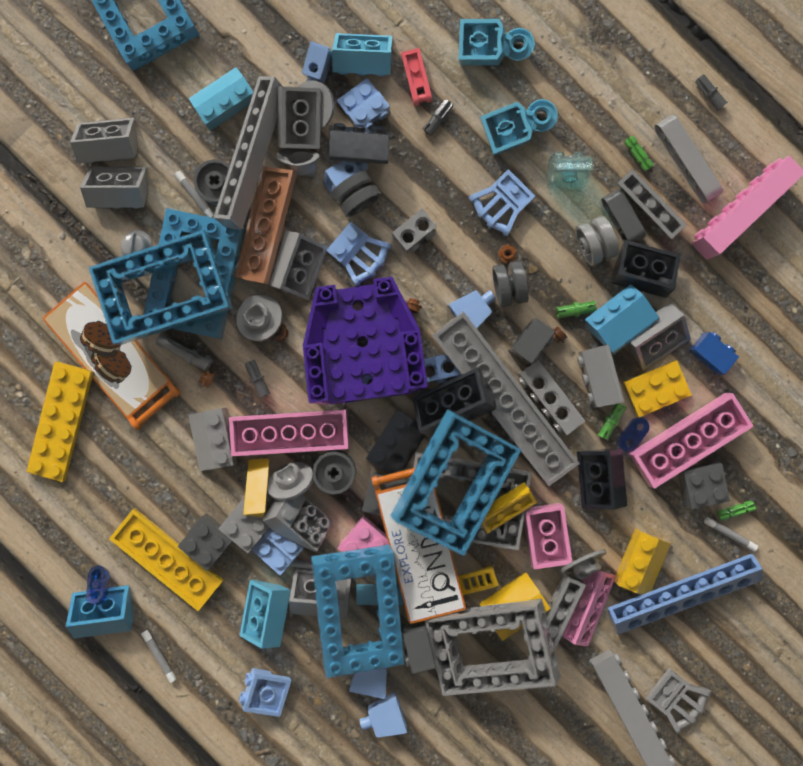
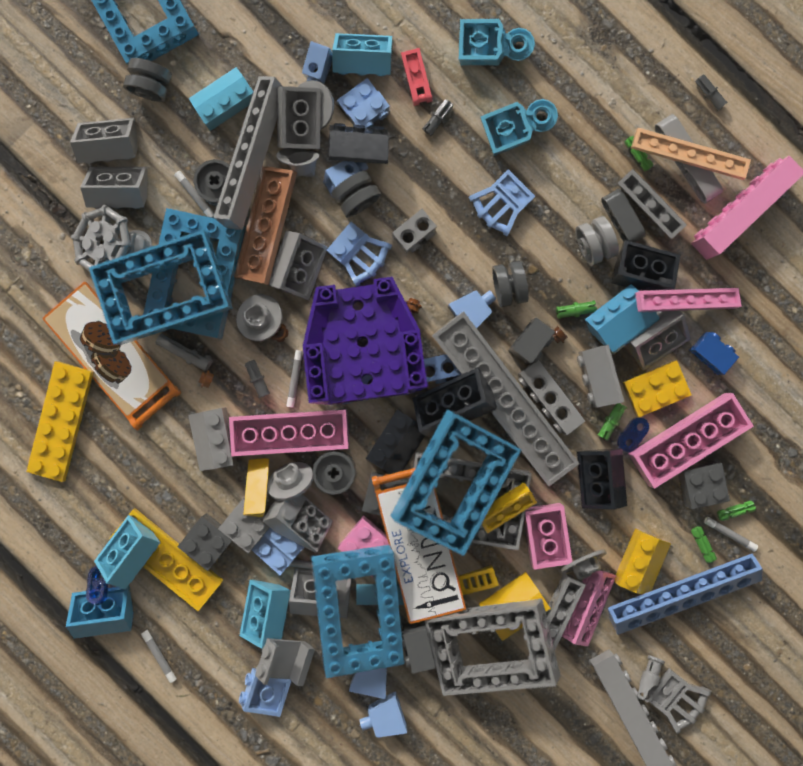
(96, 232): none -> light grey plate
(126, 553): none -> medium azure slope
(147, 80): none -> dark grey wheel
(285, 661): none -> light grey panel
(294, 378): none -> light grey bar
(502, 254): dark orange plate -> none
(569, 170): clear light blue brick -> none
(650, 678): none -> light grey piece
(688, 299): none -> bright pink plate
(690, 153): none -> light nougat plate
(703, 544): none -> bright green axle

